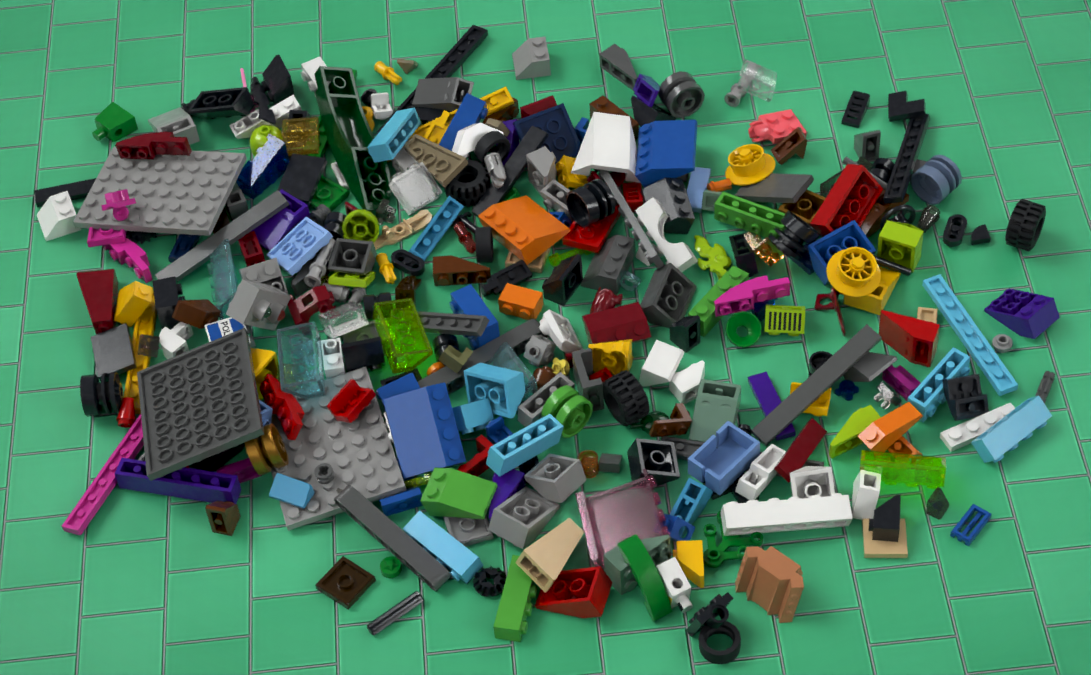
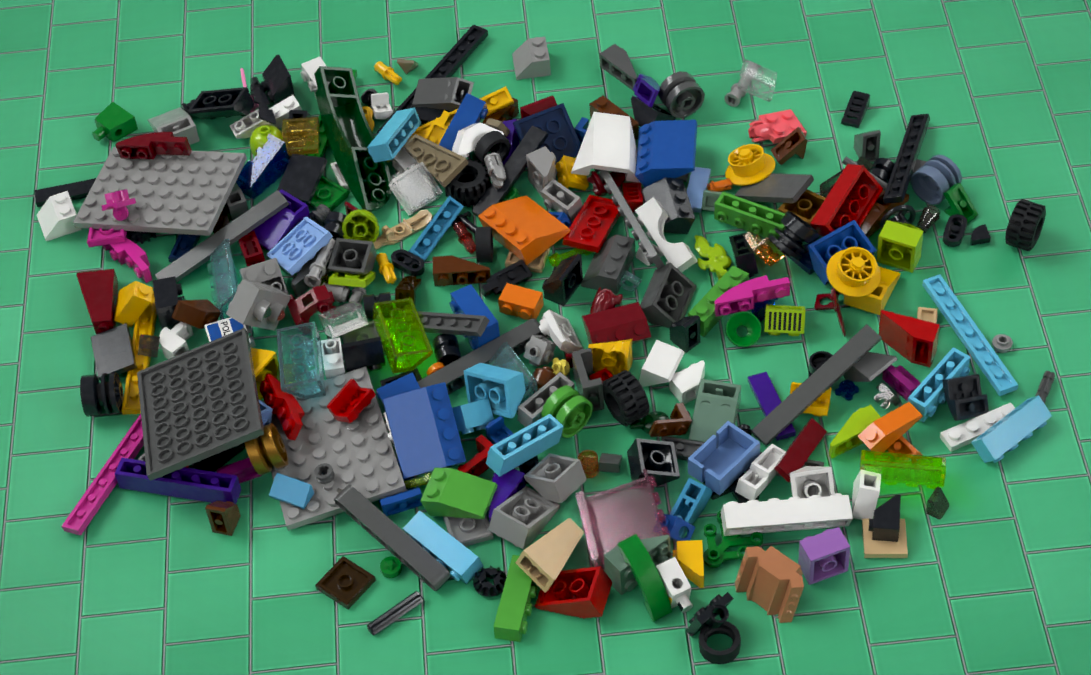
(126, 415): red cone -> none
(385, 212): clear smoke tile -> none
(454, 359): olive panel -> none
(590, 203): black wheel -> none
(824, 555): none -> medium lavender brick
(893, 266): black bar -> none
(901, 109): black tile -> none
(959, 203): none -> green slope
(963, 536): blue tile -> none
(1024, 312): dark purple slope -> none

